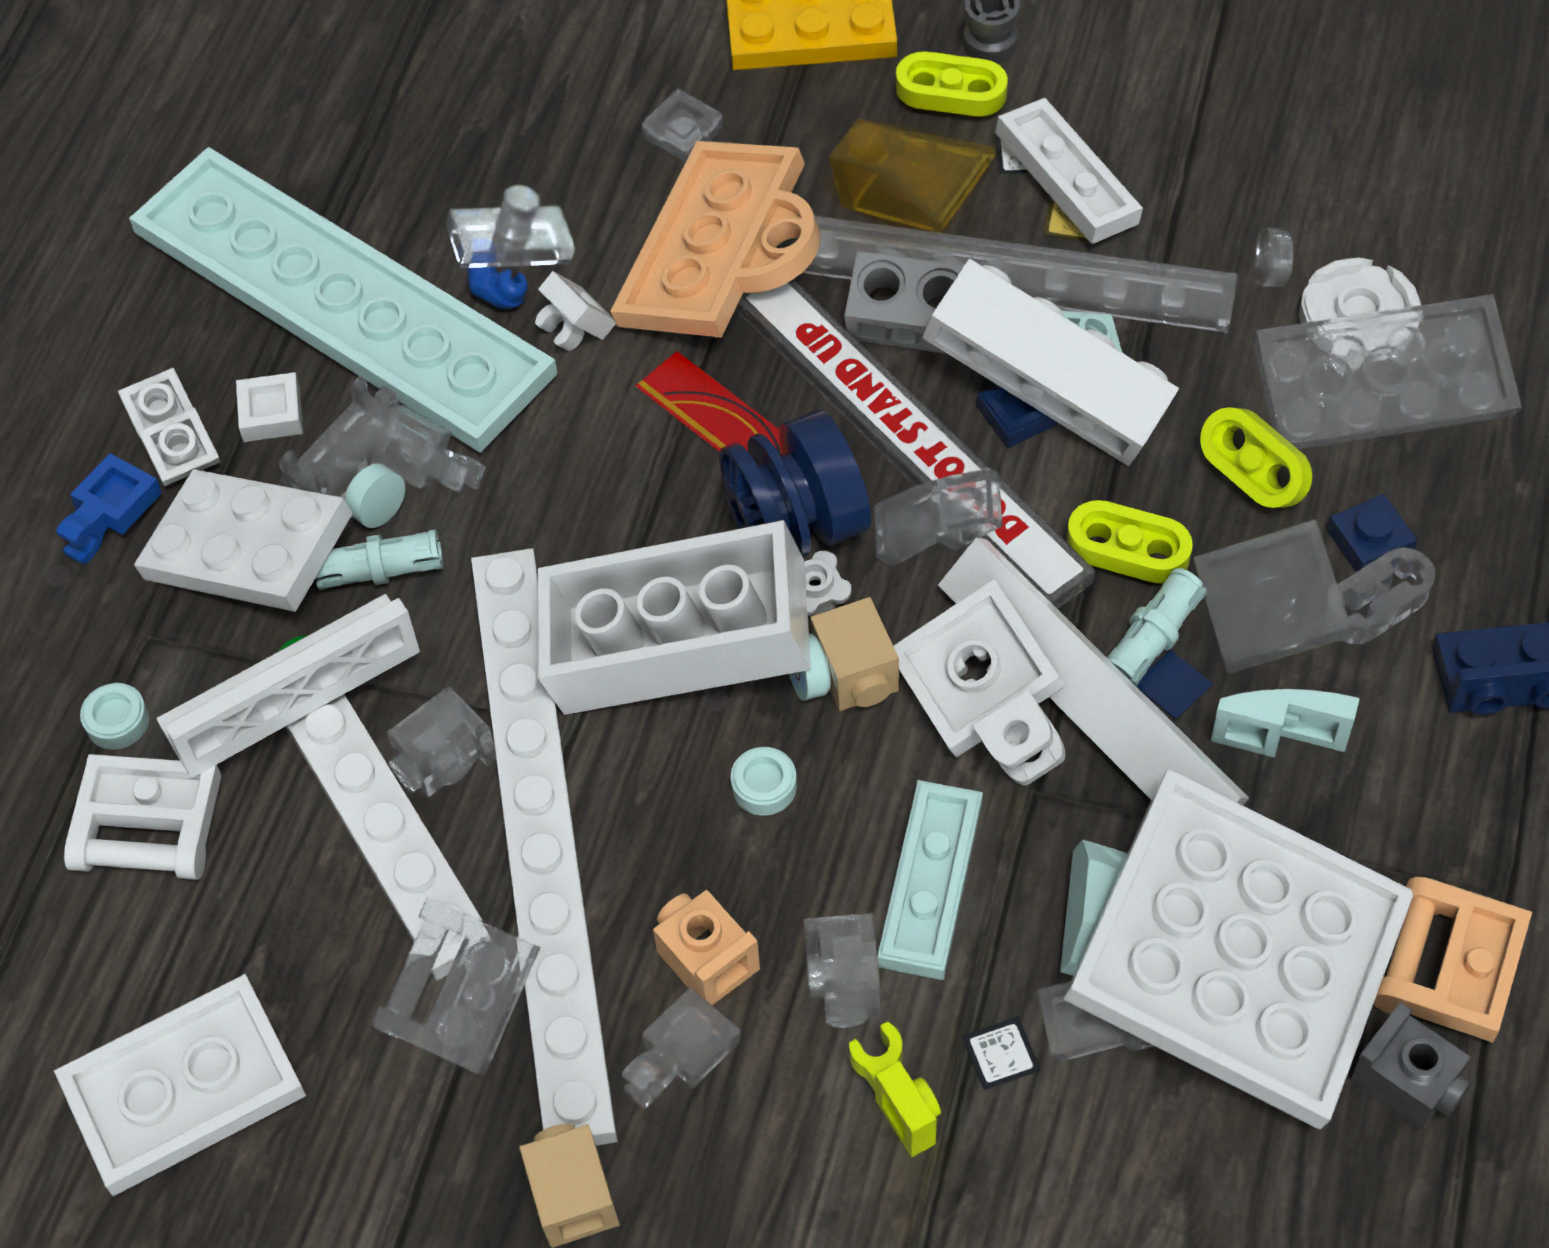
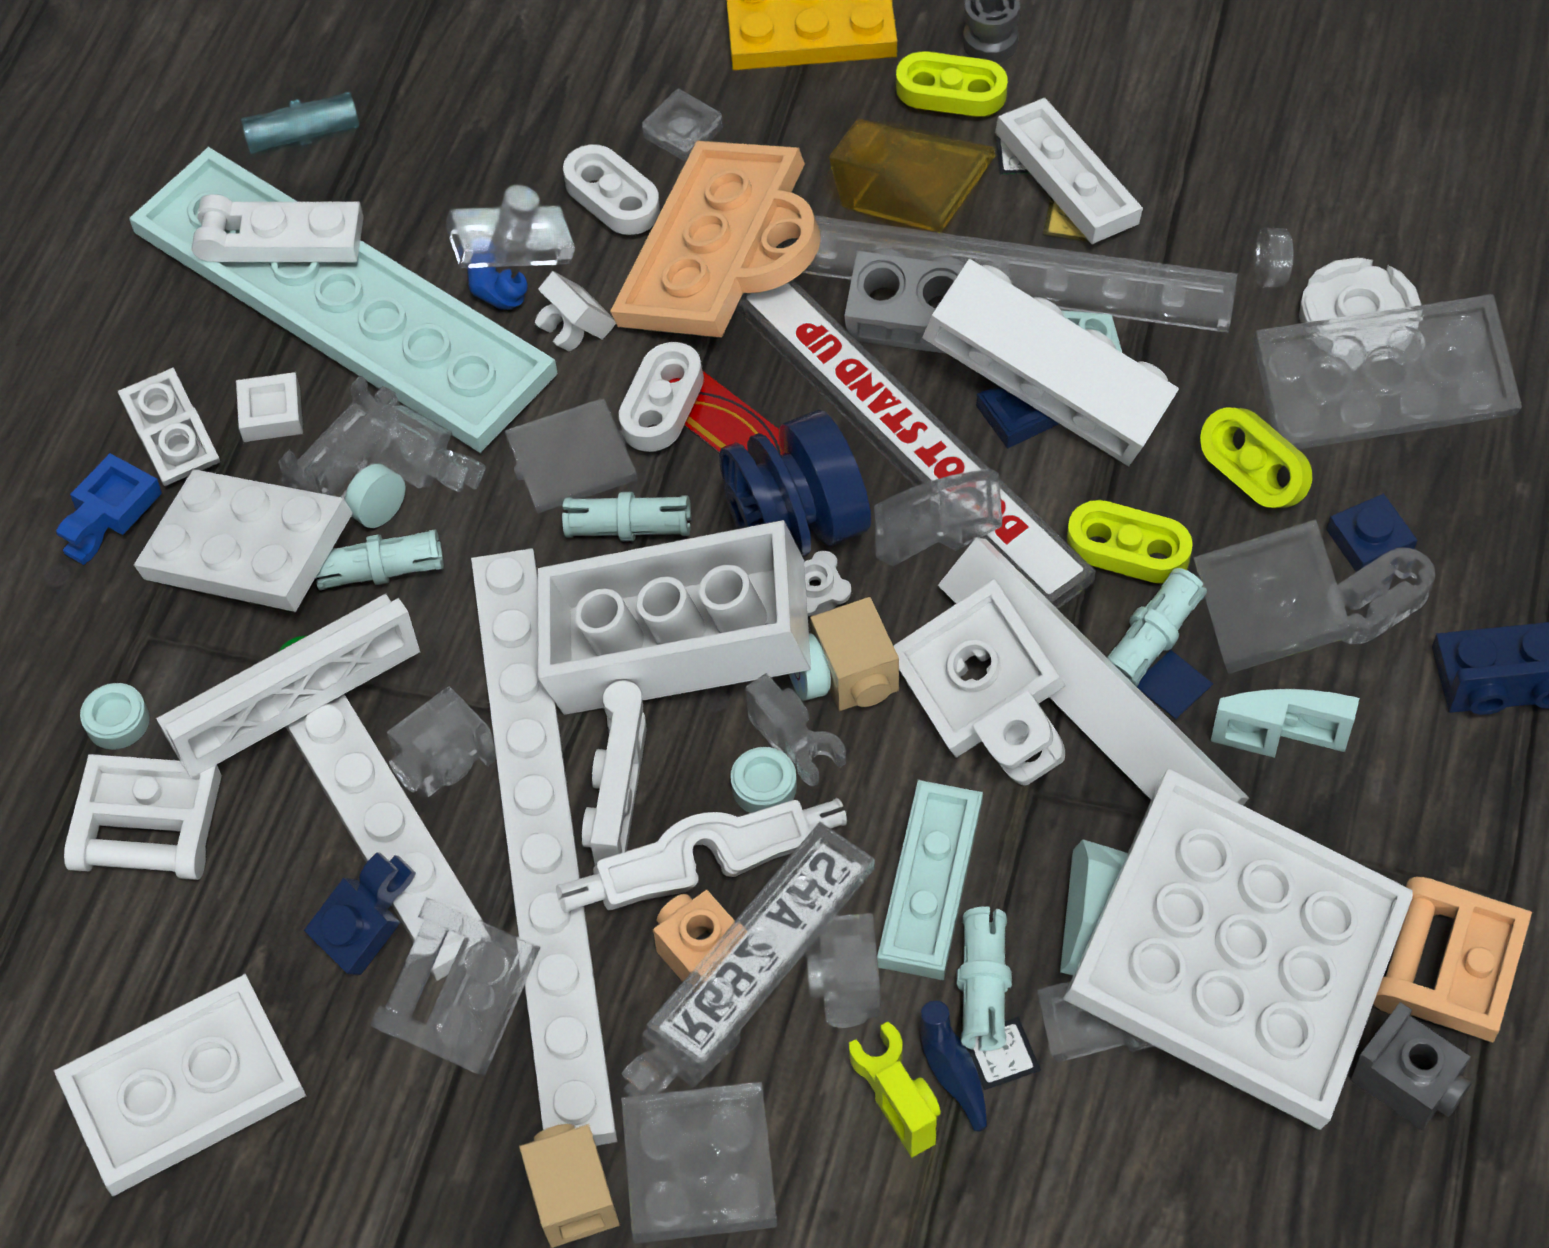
(277, 231): none -> white plate
(300, 122): none -> clear light blue pin
(356, 914): none -> dark blue plate
(570, 455): none -> clear piece
(616, 772): none -> white plate
(620, 197): none -> white plate
(626, 516): none -> light aqua pin
(659, 402): none -> white plate
(669, 864): none -> white piece
(698, 1162): none -> clear plate
(760, 947): none -> clear tile
(782, 722): none -> clear plate
(952, 1062): none -> dark blue bar
(984, 979): none -> light aqua pin

